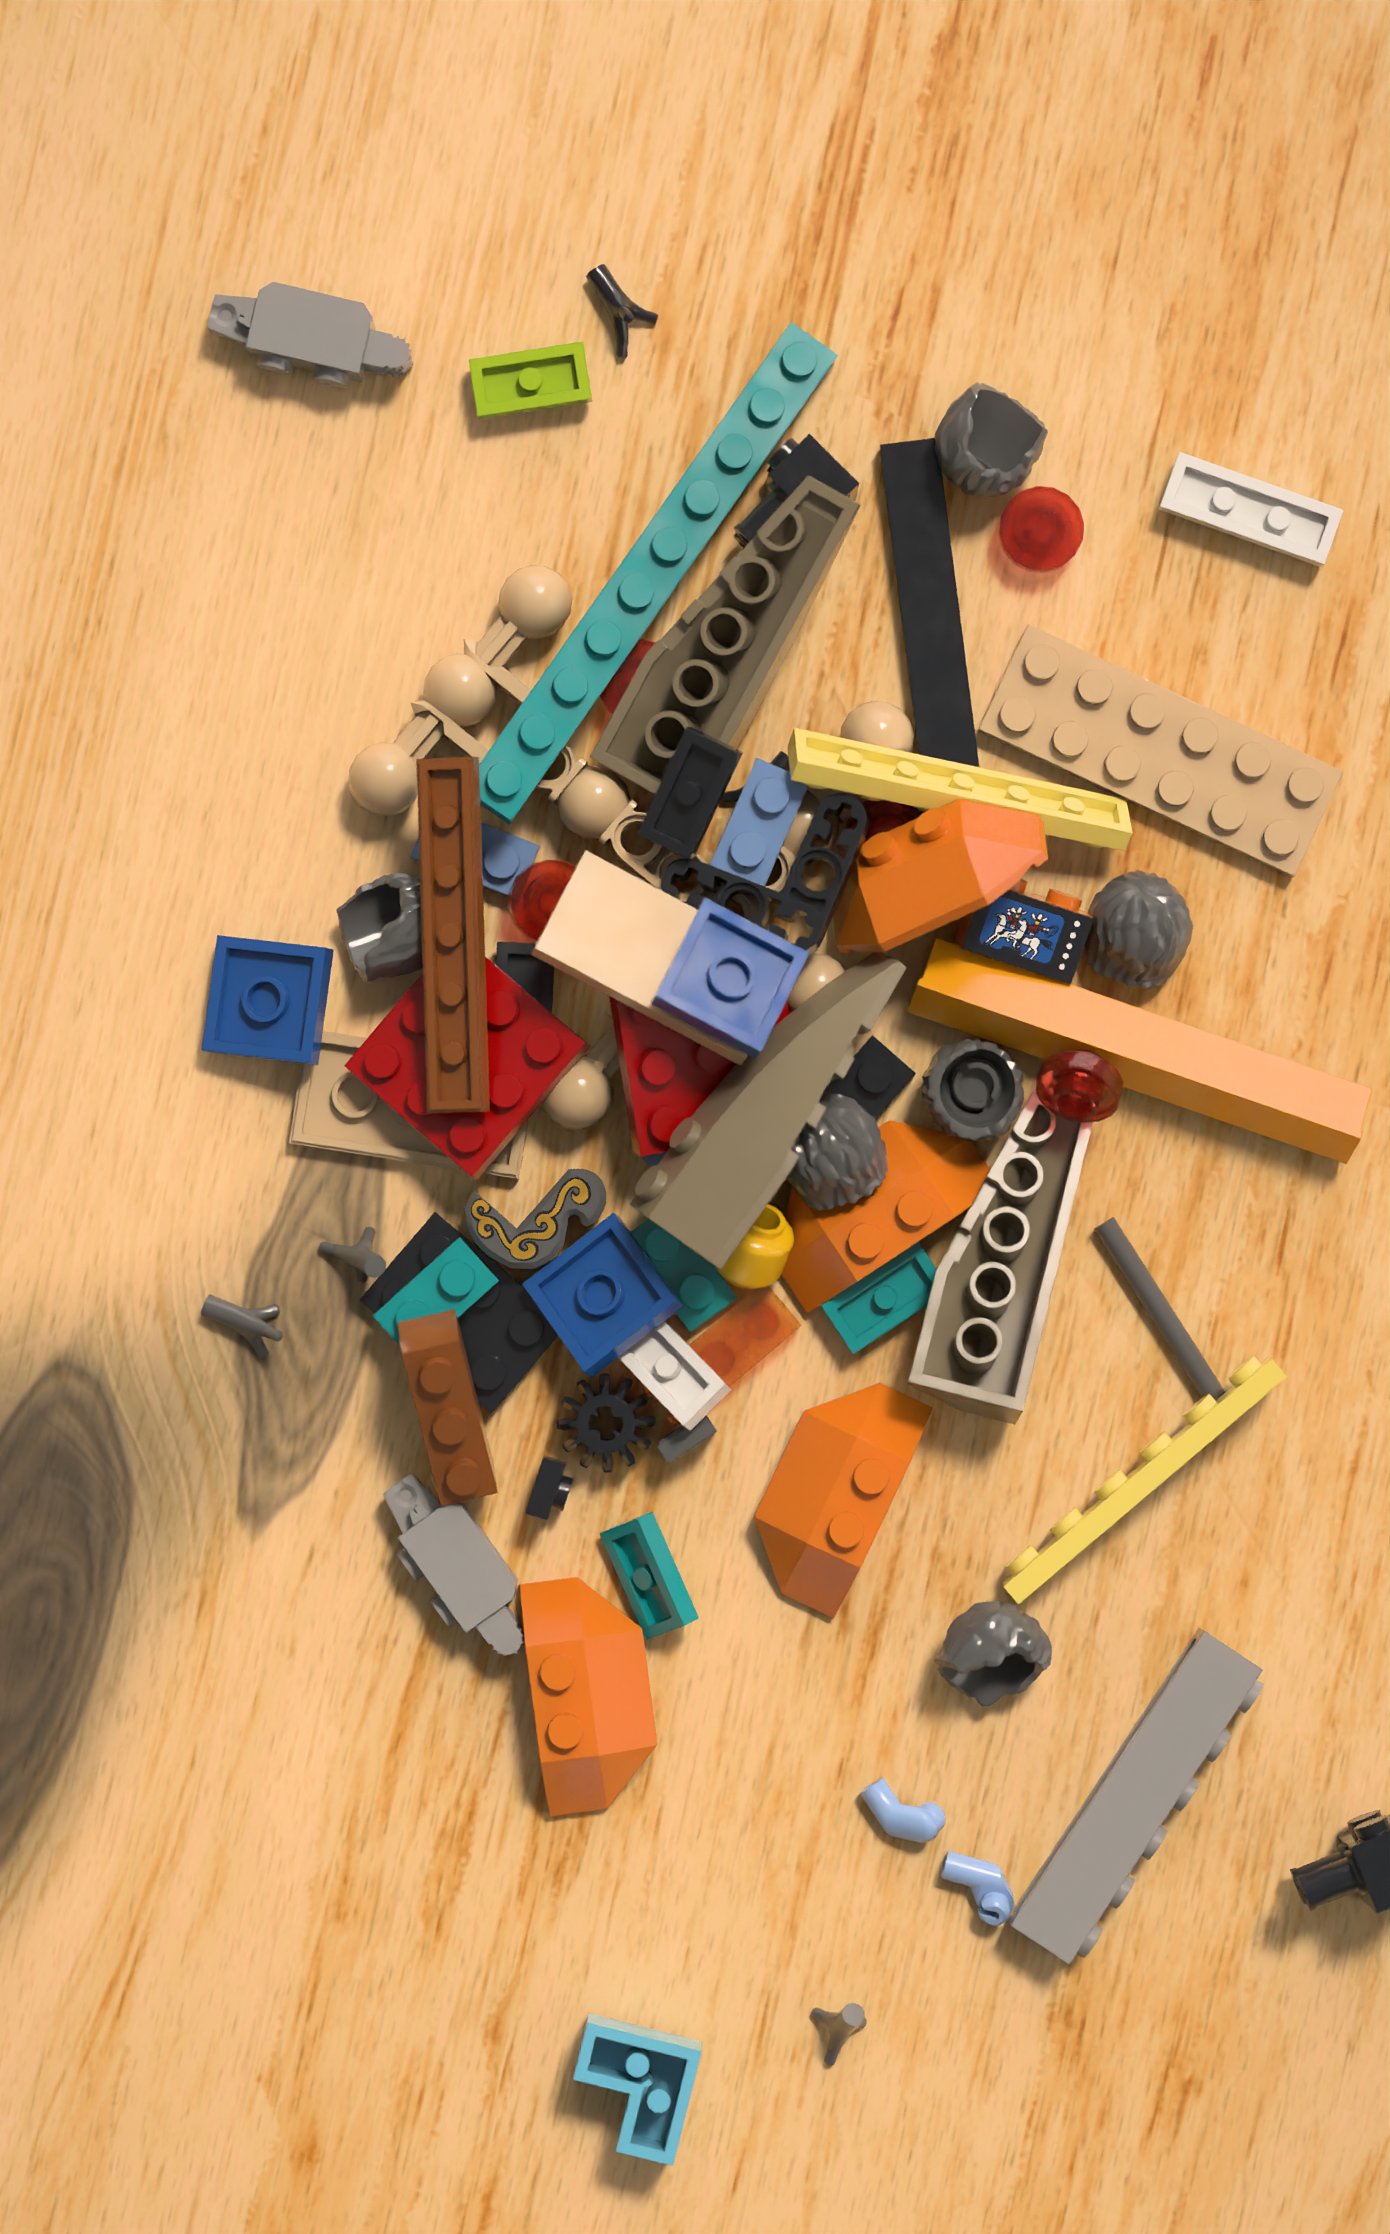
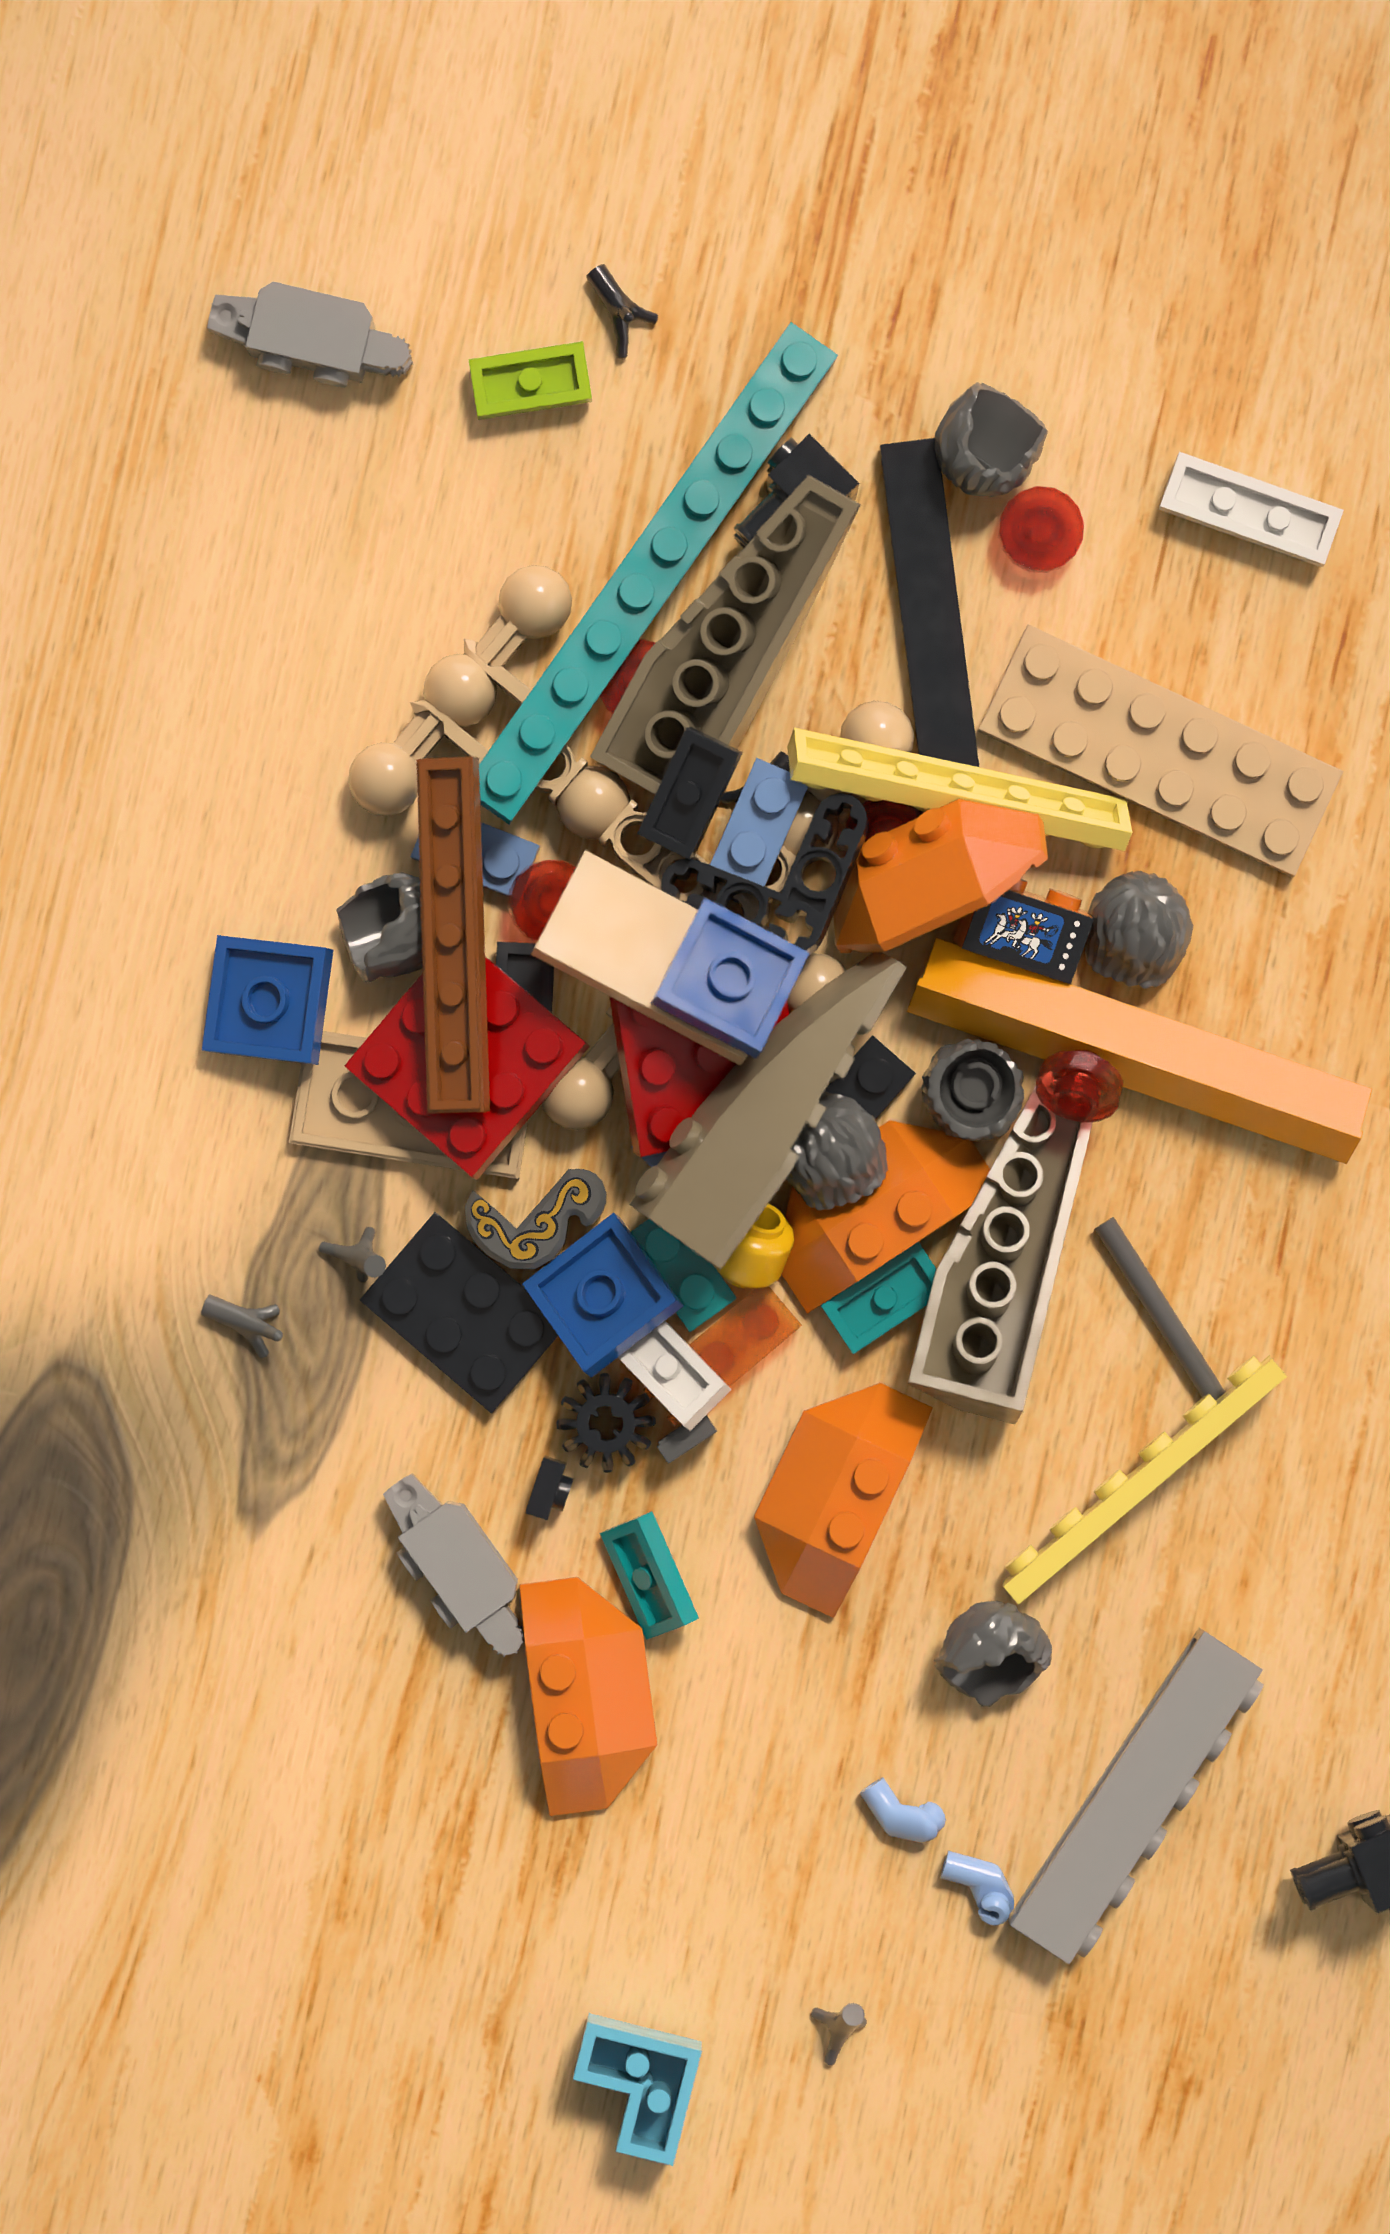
(447, 1407): dark orange brick -> none
(448, 1283): teal plate -> none

